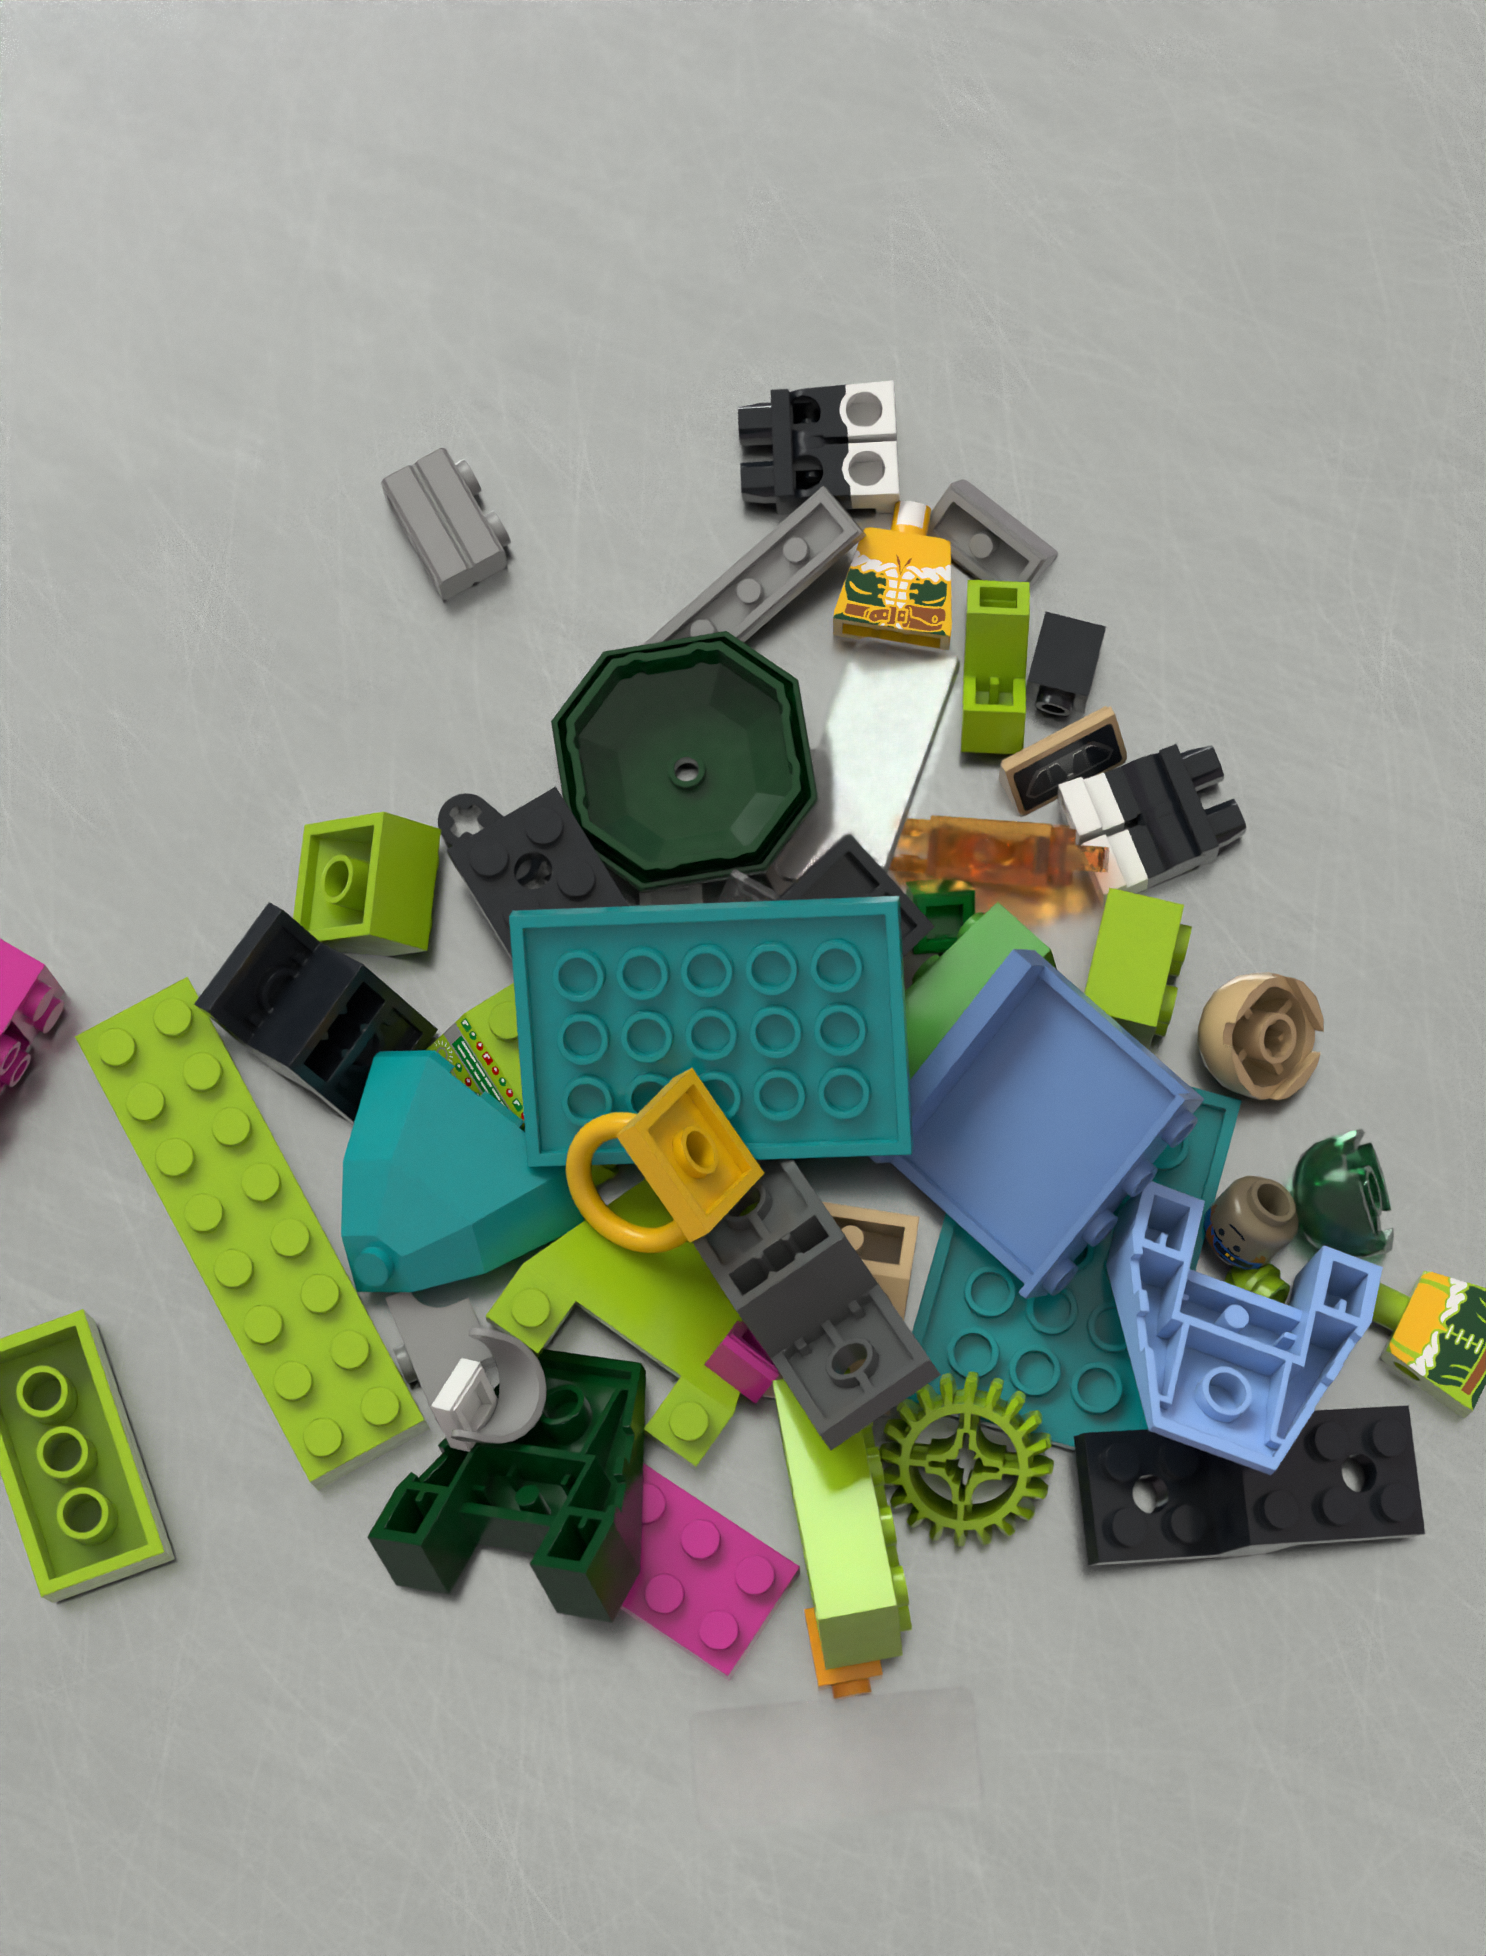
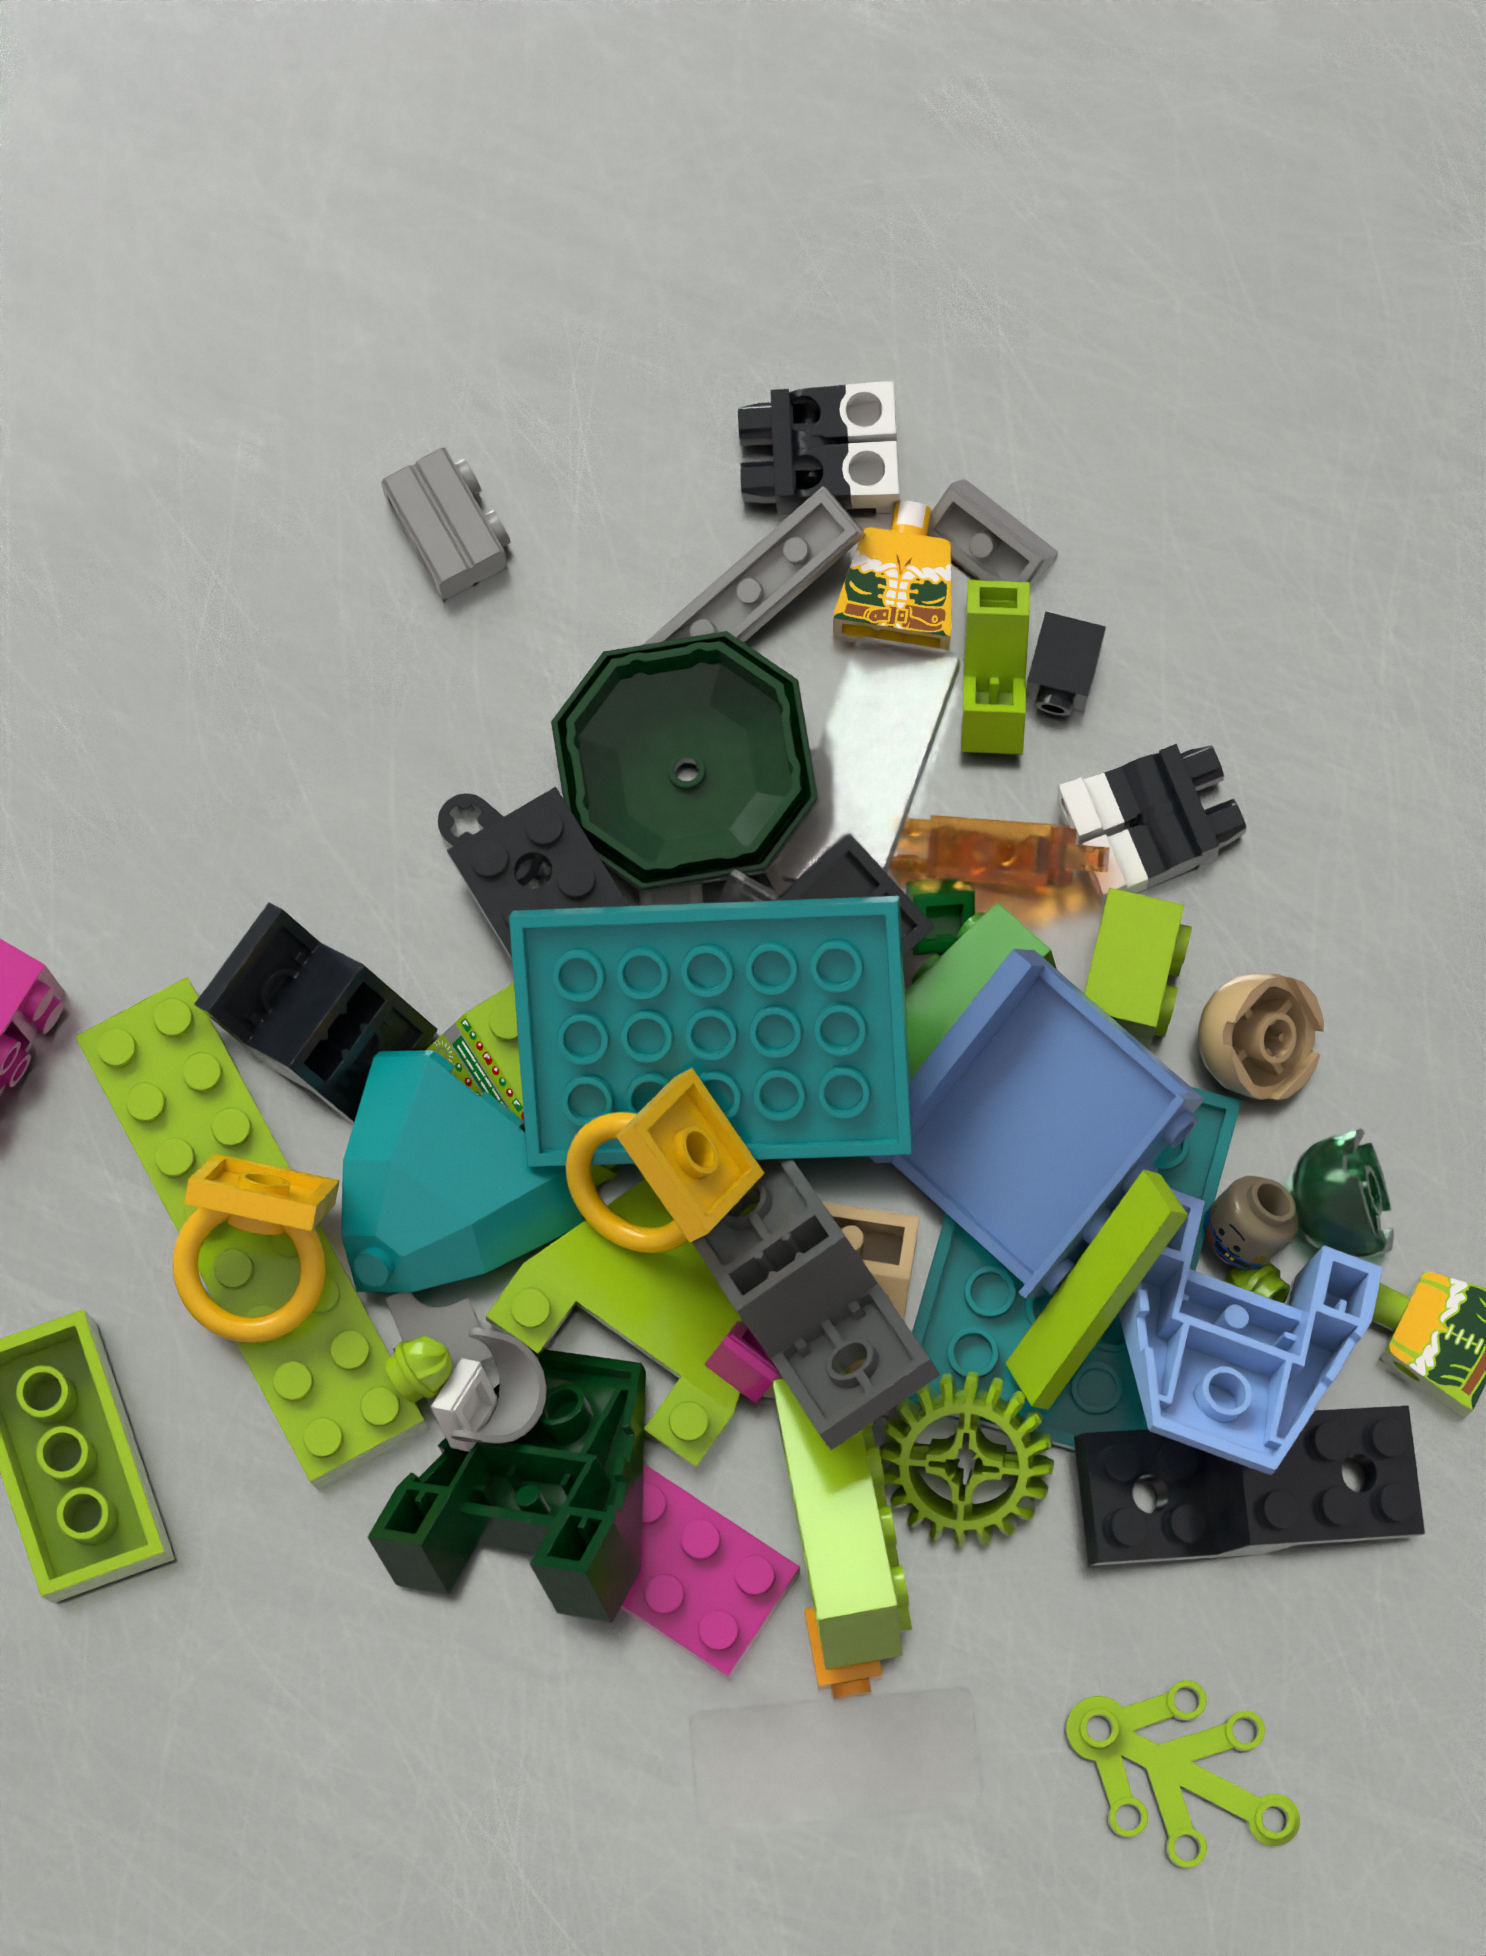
(260, 1202): none -> yellow tile
(368, 883): lime slope -> none
(419, 1368): none -> lime plate
(1076, 751): slope -> none
(1096, 1289): none -> lime tile
(1172, 1767): none -> lime plant

